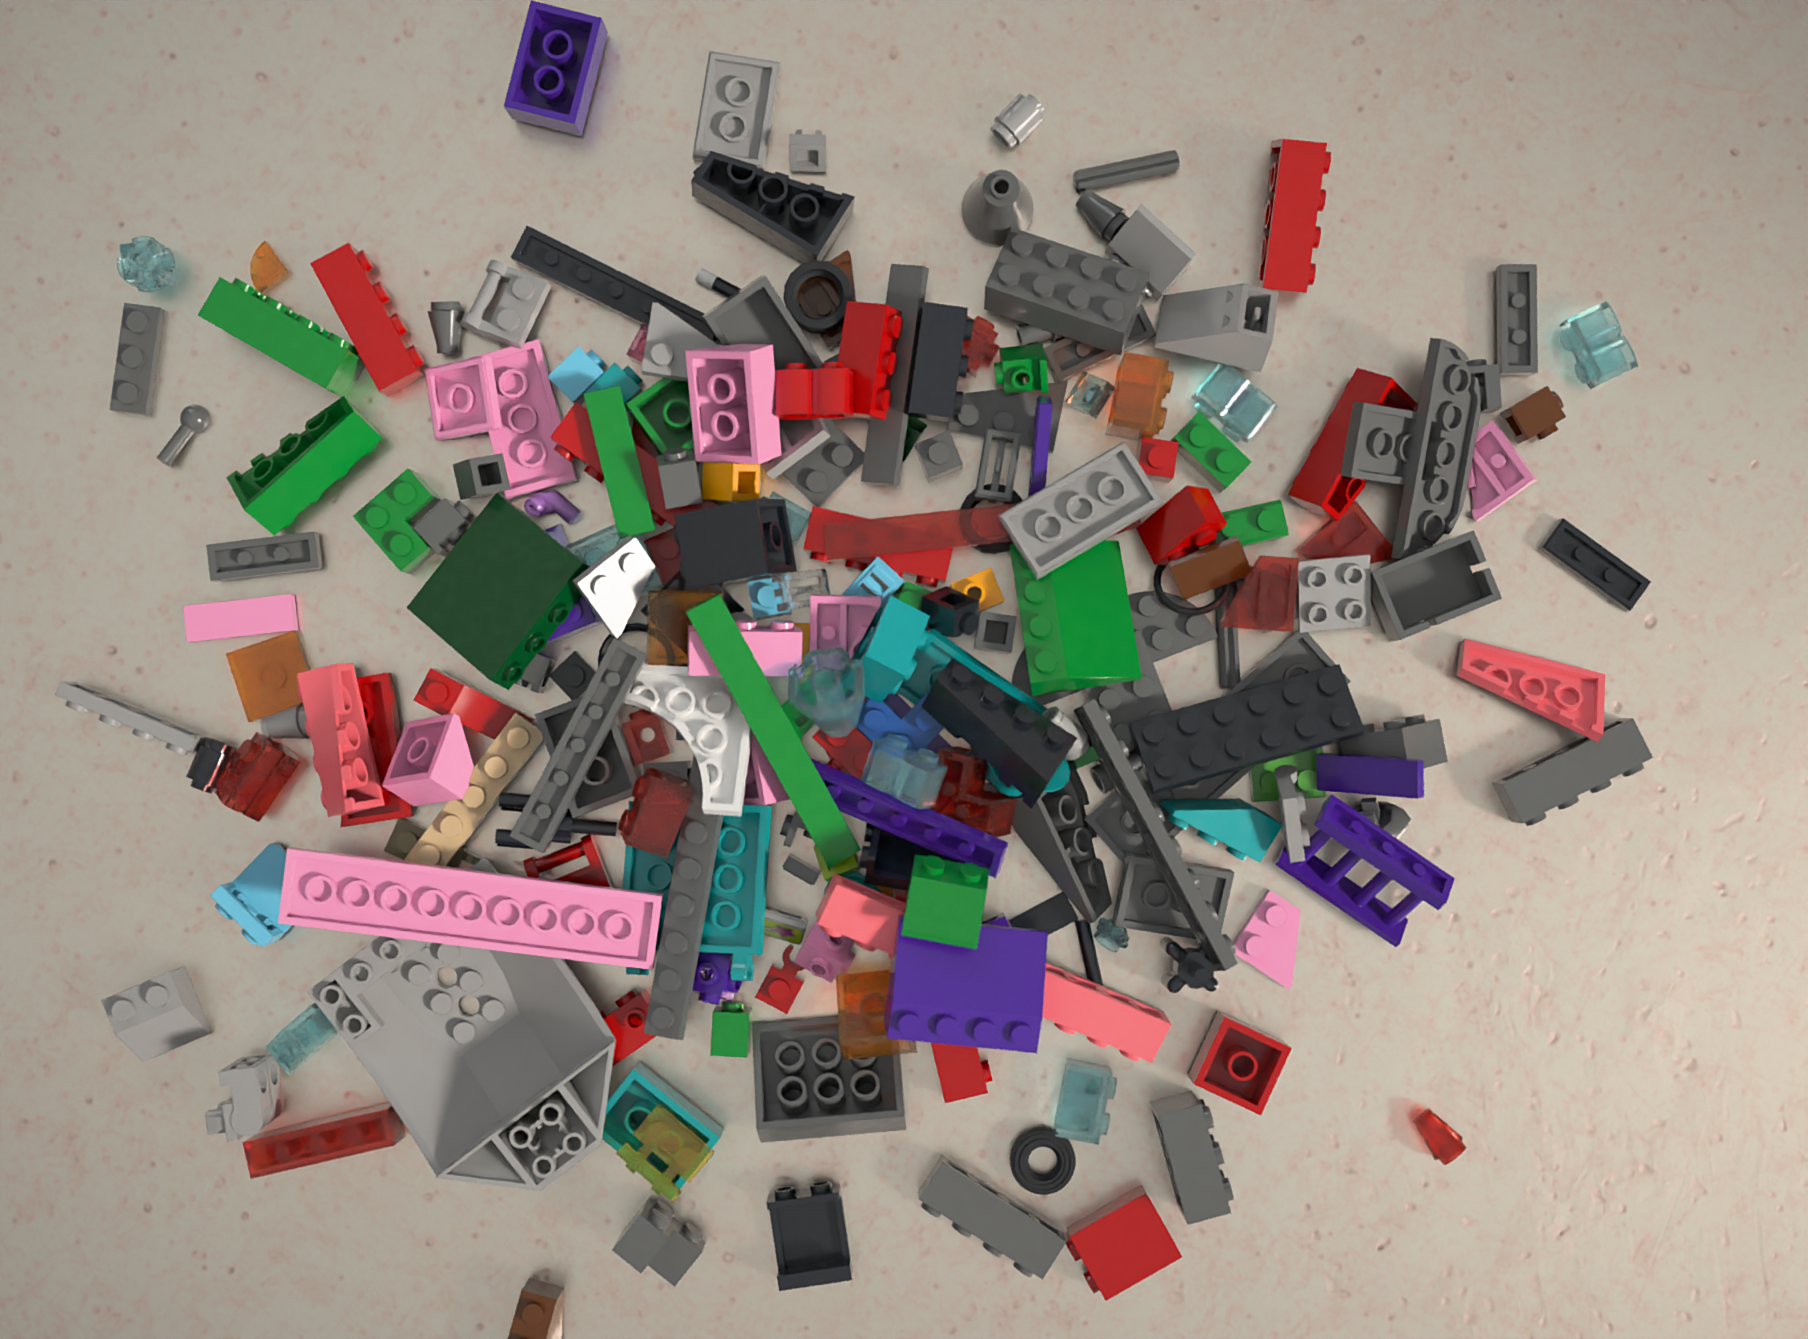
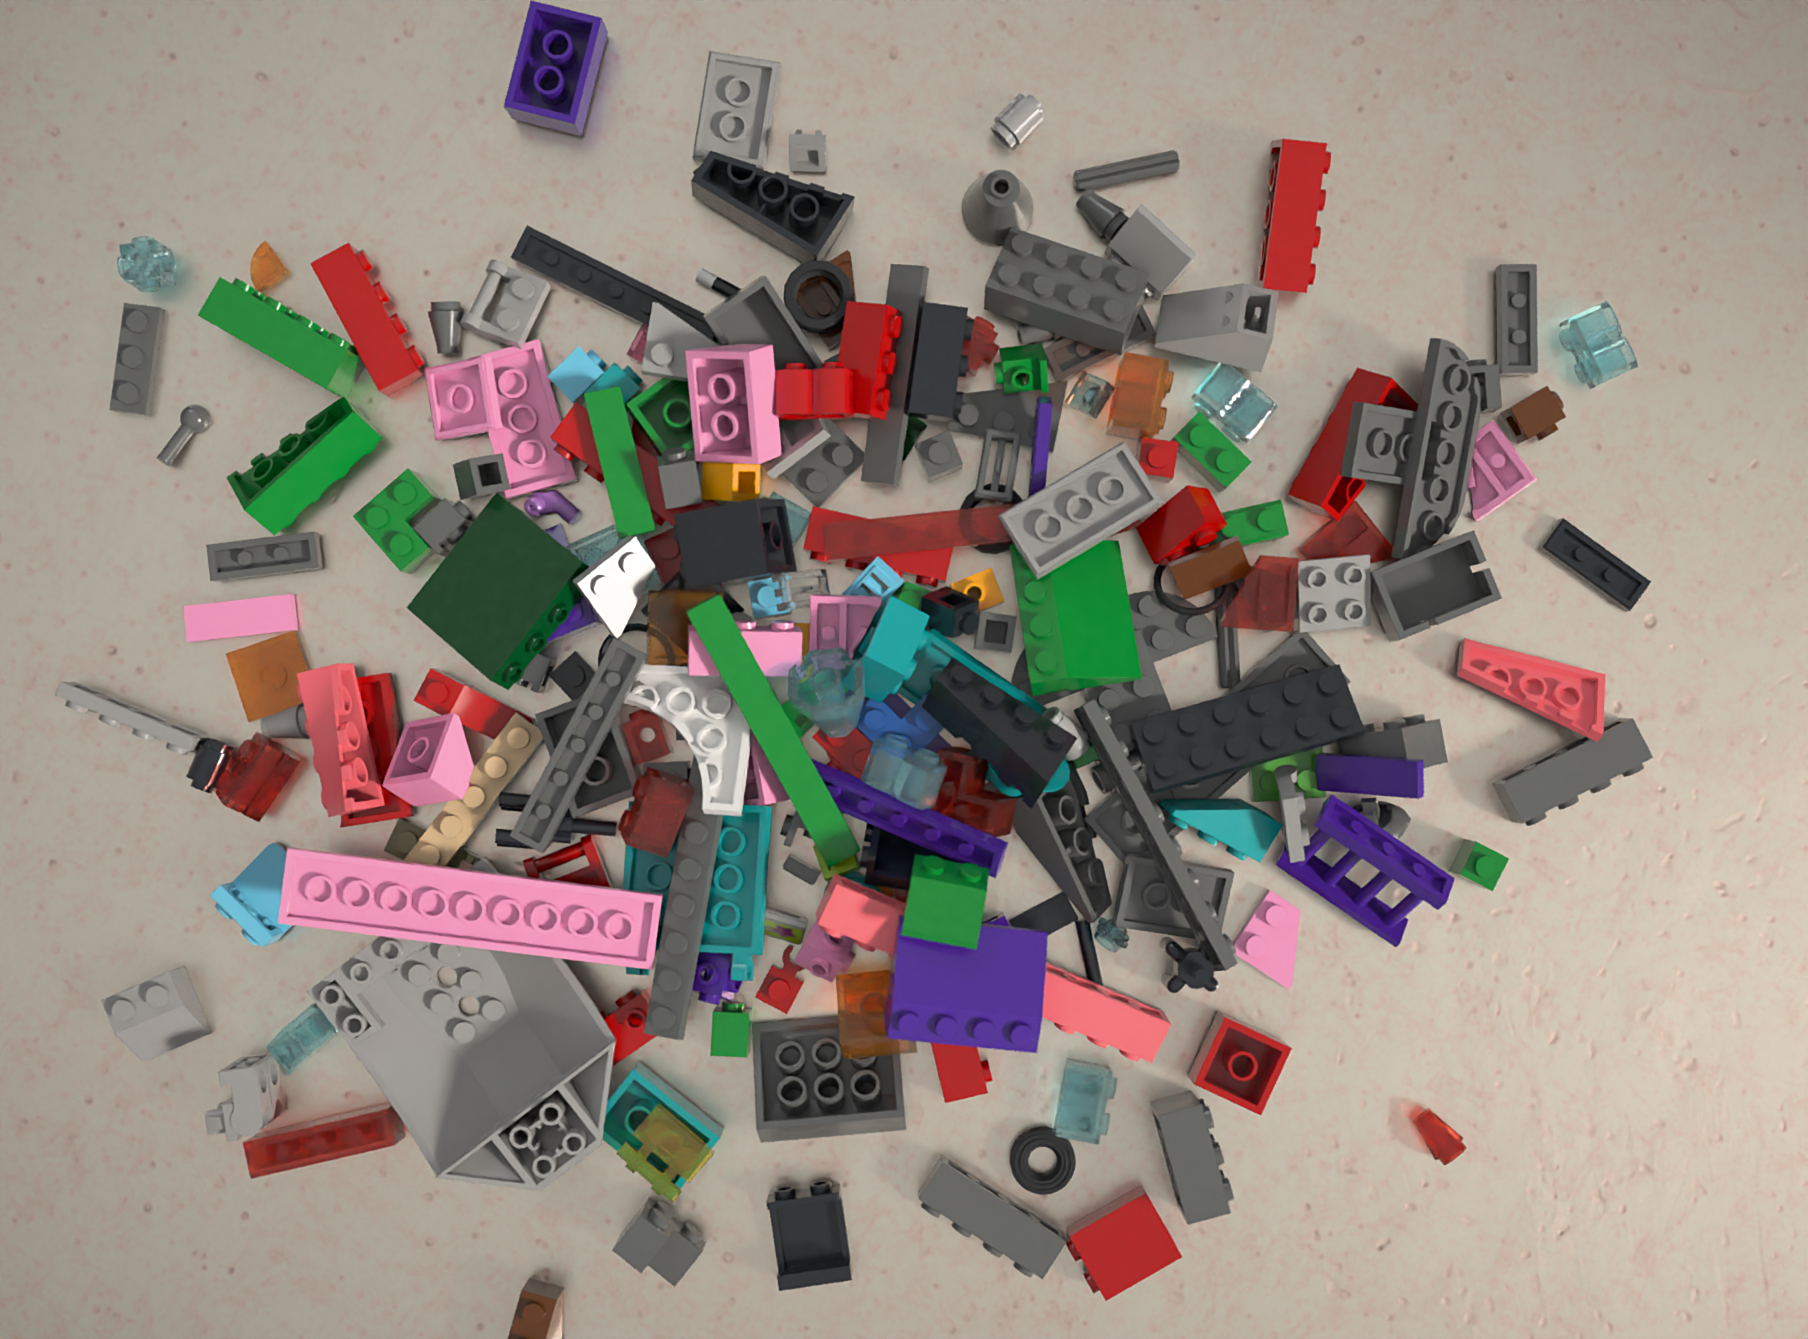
(1478, 864): none -> green brick

